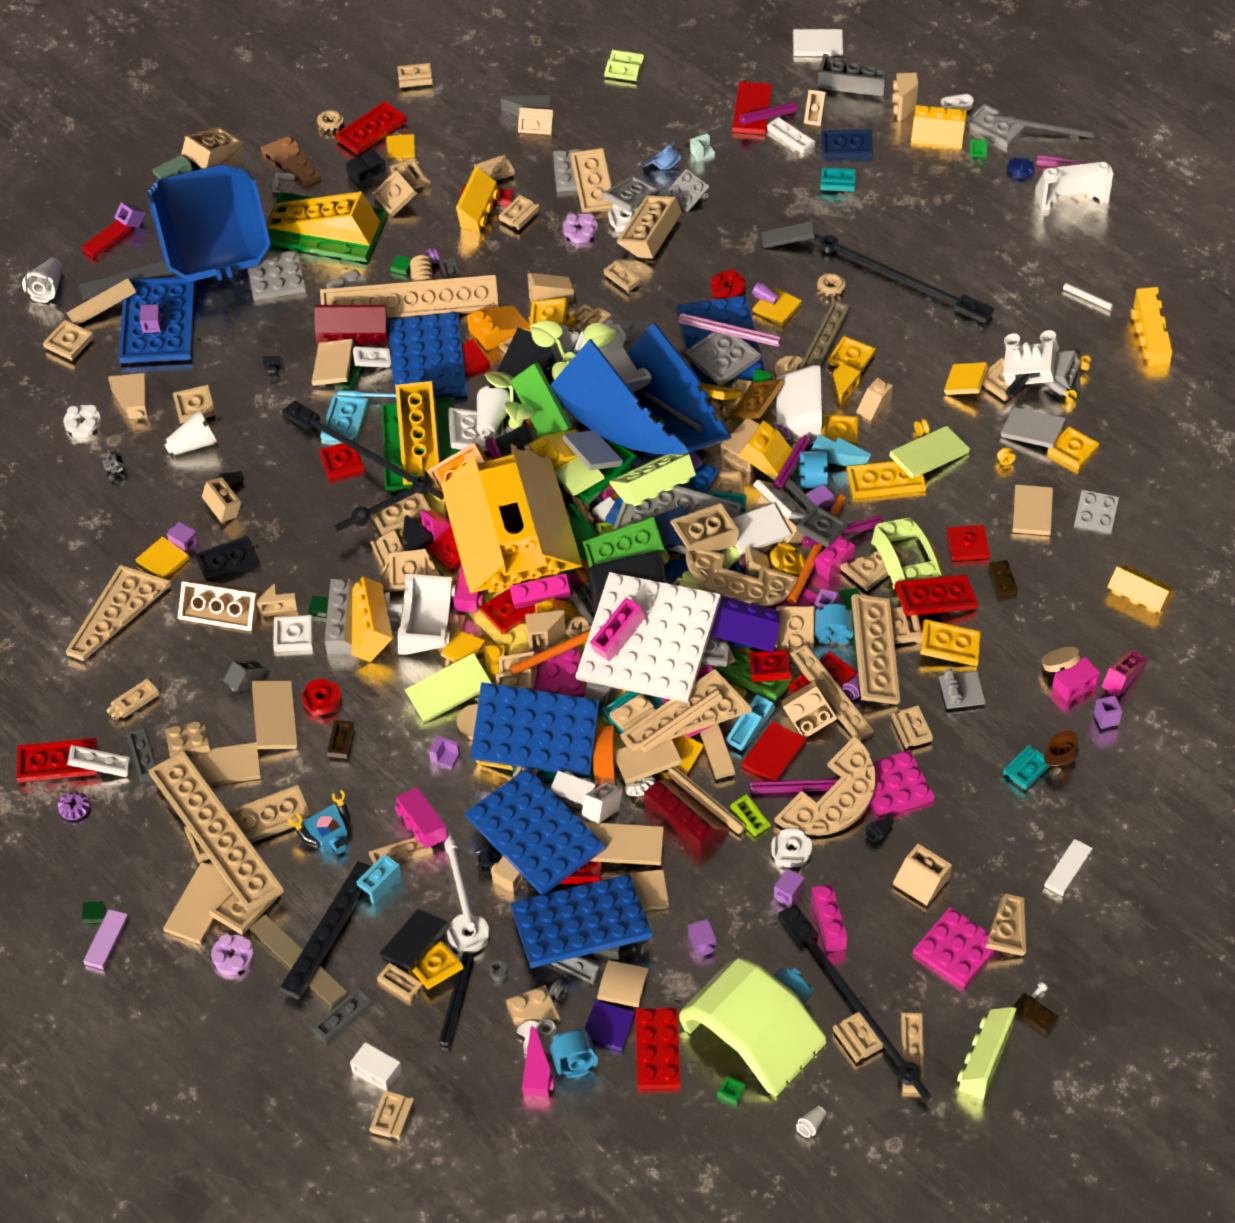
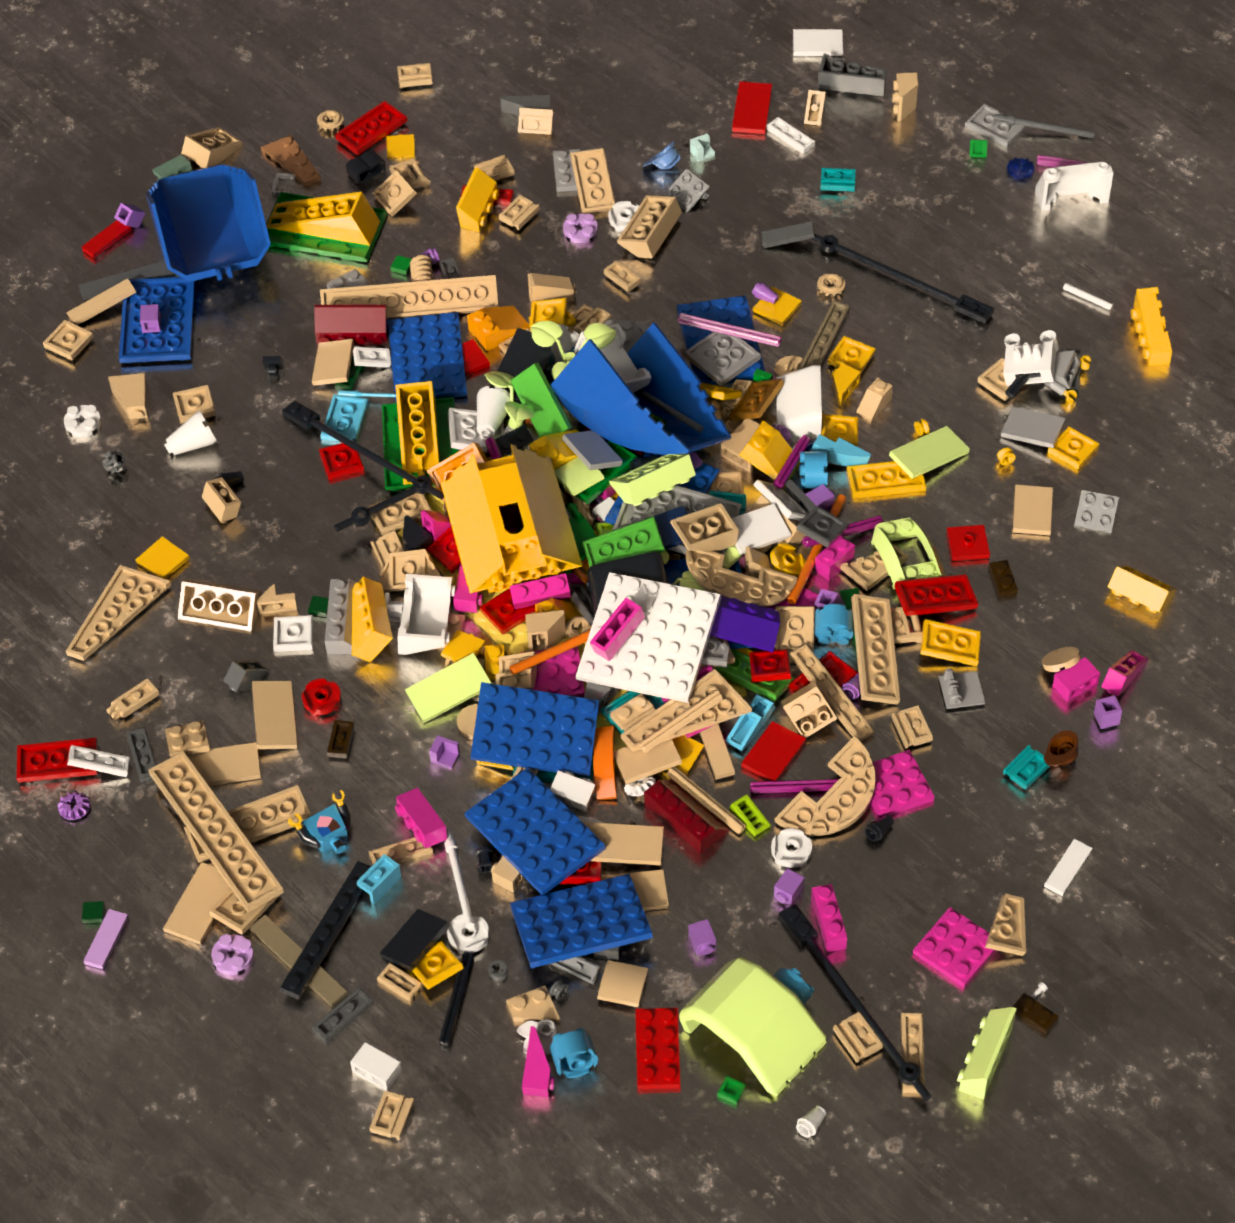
(43, 280): white cone -> none
(183, 537): medium lavender brick -> none
(227, 560): black tile -> none
(277, 276): light grey plate -> none
(601, 802): white brick -> none
(609, 1025): dark purple tile -> none
(624, 65): yellowish green slope -> none
(630, 193): light grey tile -> none
(724, 278): red plate -> none
(768, 113): magenta axle -> none
(846, 144): dark blue tile -> none
(923, 874): tan slope -> none
(938, 126): yellow slope -> none
(960, 102): white plate -> none
(966, 378): yellow tile -> none

